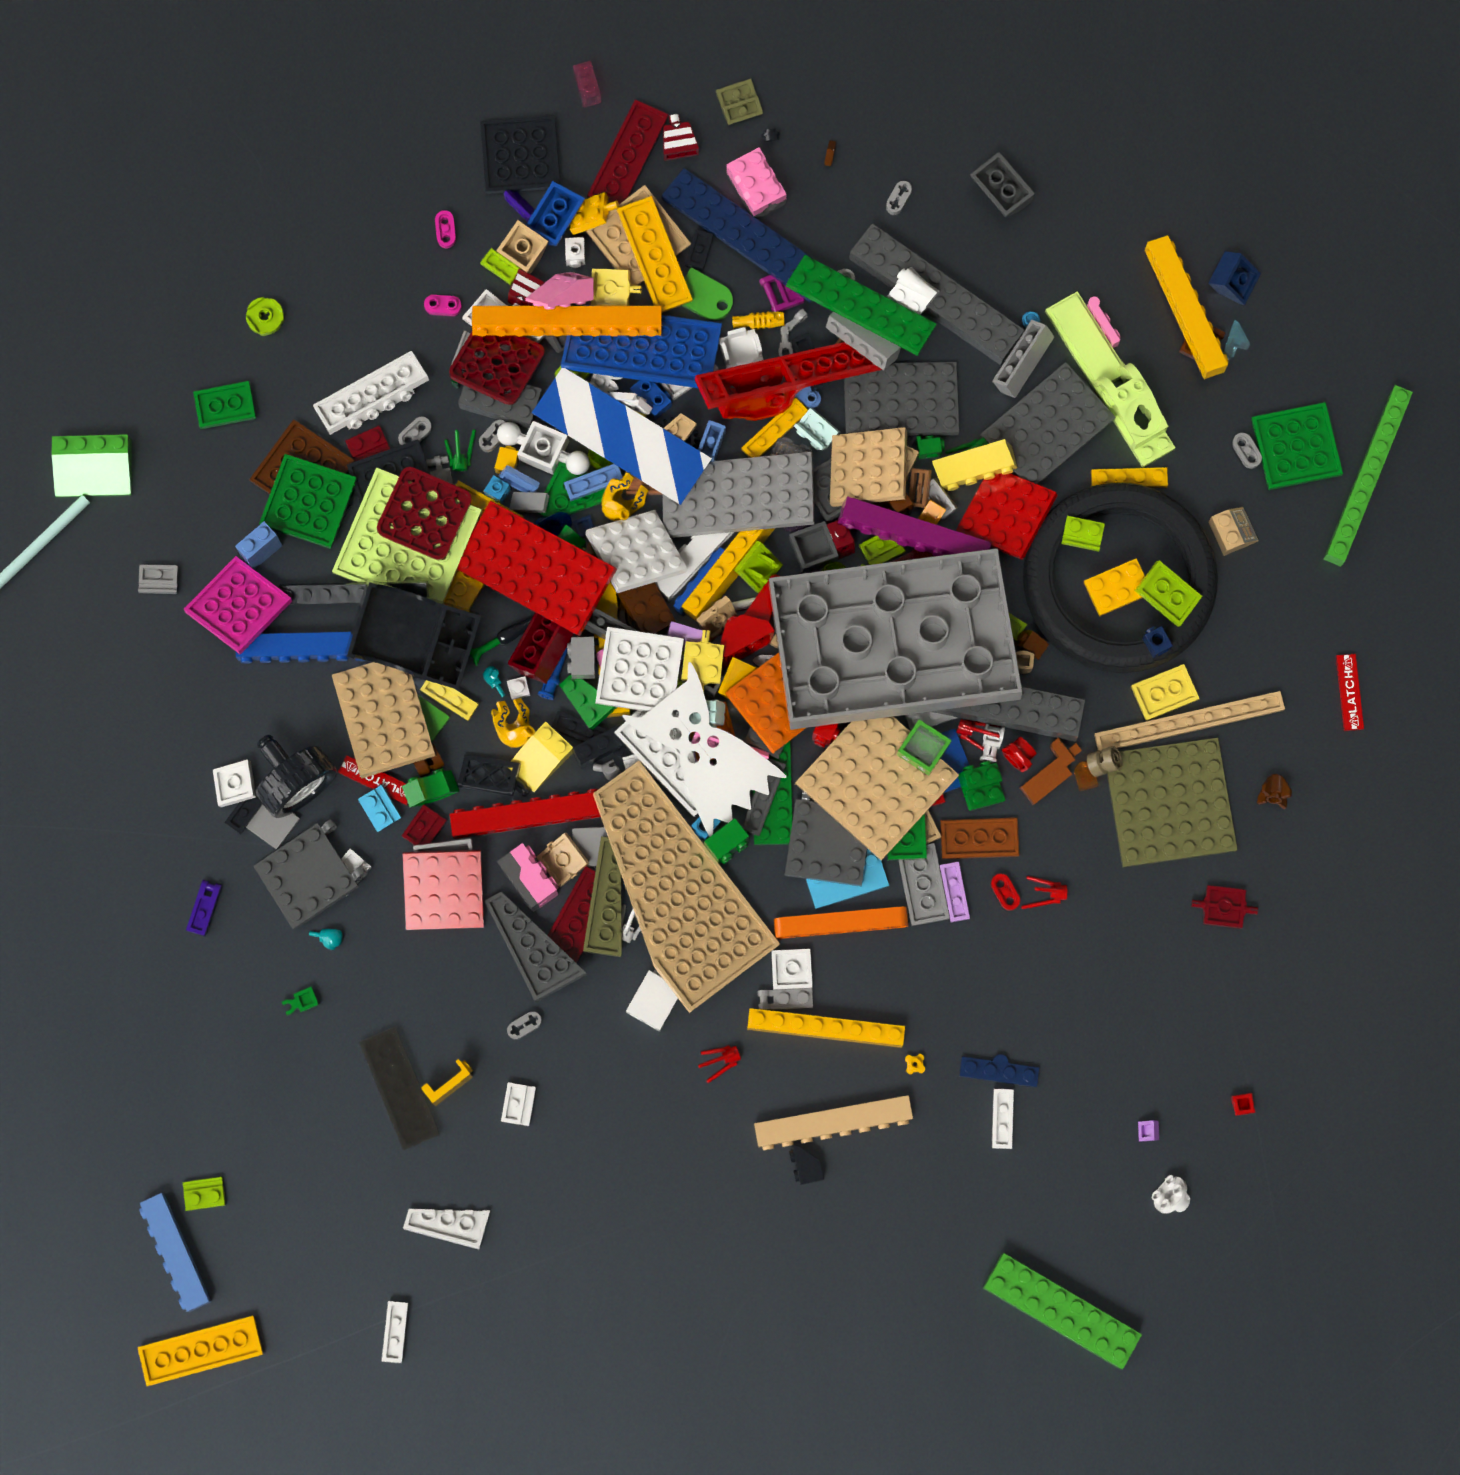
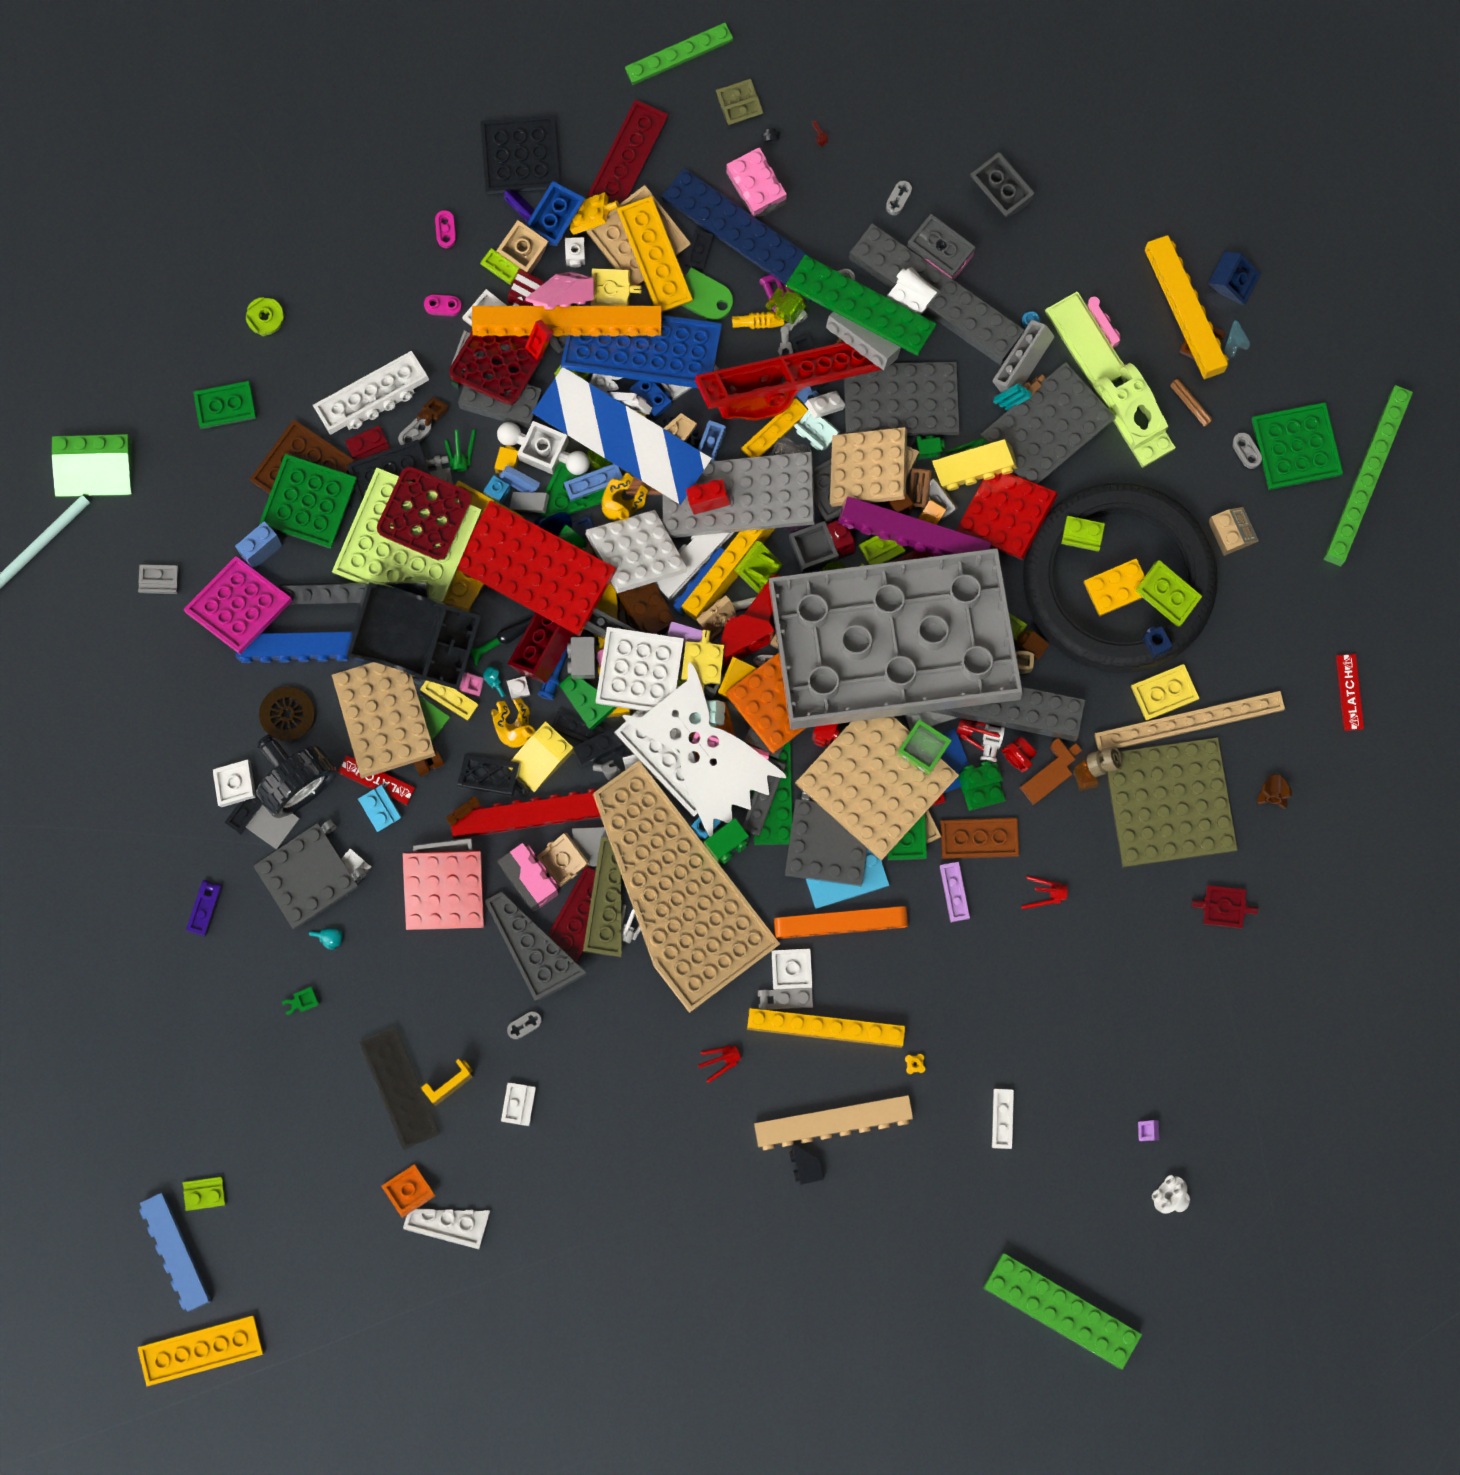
(282, 694): none -> dark brown piece
(395, 1332): white plate -> none
(408, 1191): none -> orange plate
(424, 827): dark red plate -> none
(430, 788): green brick -> none
(432, 409): none -> reddish brown plate
(462, 811): none -> reddish brown axle
(471, 684): none -> bright pink slope
(488, 434): light grey beam -> none
(538, 339): none -> red plate
(587, 84): clear pink brick -> none
(652, 1001): white panel -> none
(678, 53): none -> bright green plate
(678, 139): dark red torso -> none
(708, 496): none -> red brick
(740, 347): white panel -> none
(788, 306): none -> clear neon green brick
(821, 139): none -> clear red hand
(825, 404): none -> white plate
(830, 153): reddish brown tile -> none
(924, 889): light grey plate -> none
(941, 247): none -> dark grey piece
(999, 1071): dark blue hinge -> none
(1005, 892): red plate -> none
(1014, 399): none -> teal tile
(1035, 384): none -> medium nougat plate
(1142, 476): yellow plate -> none
(1191, 402): none -> medium nougat axle
(1243, 1104): red slope -> none

